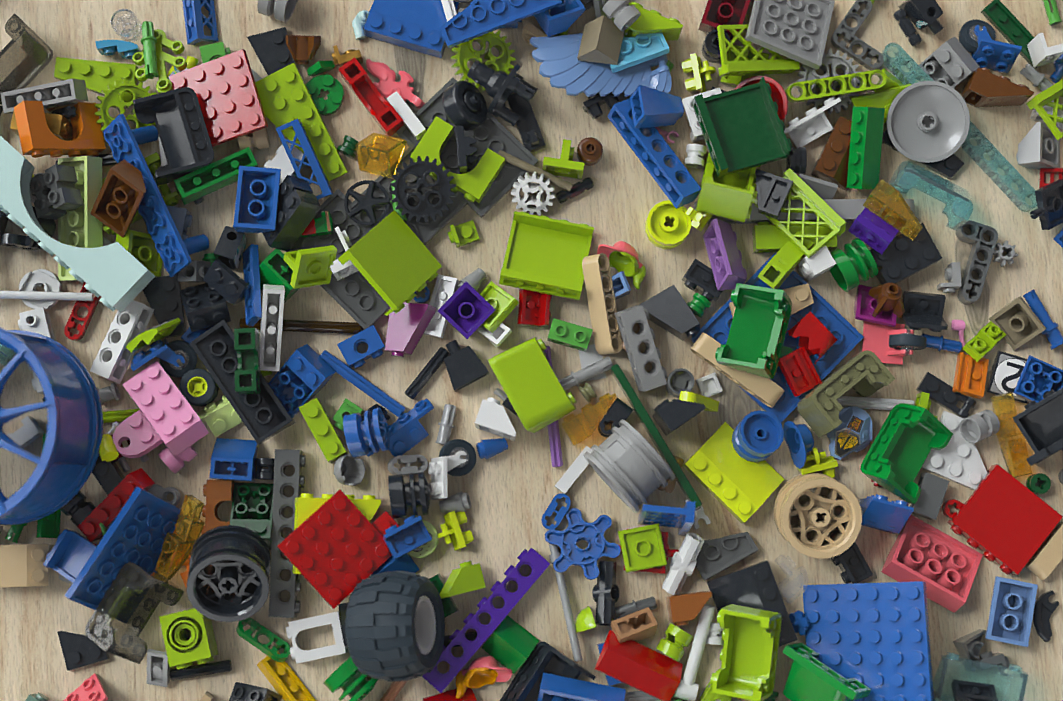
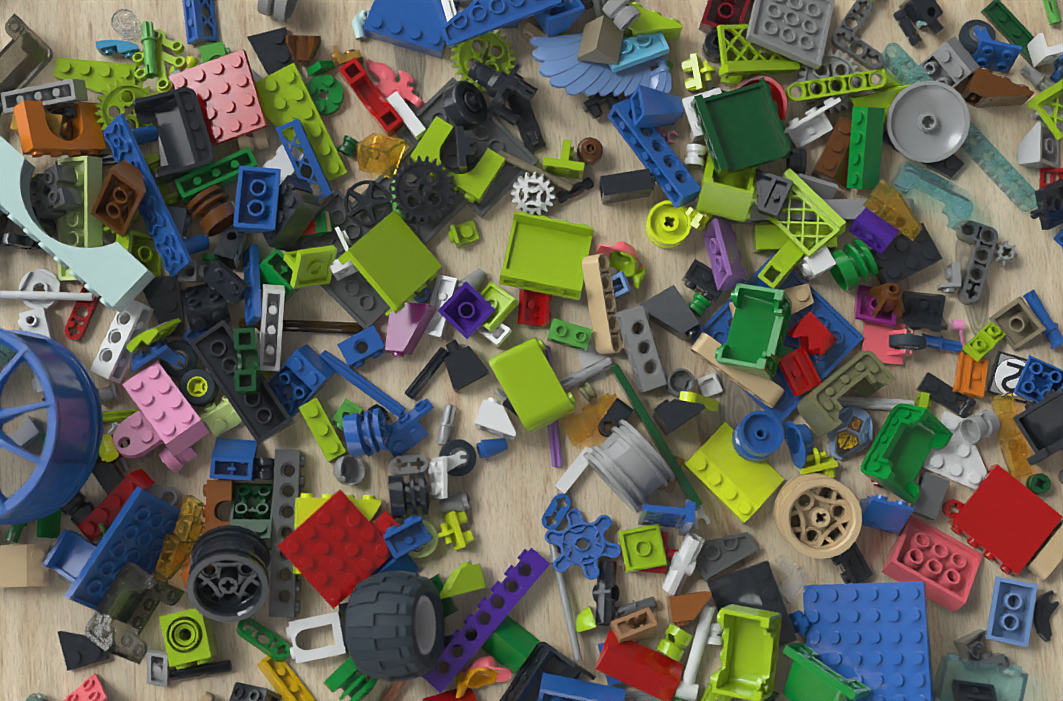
(213, 209): none -> reddish brown wheel
(626, 186): none -> black brick

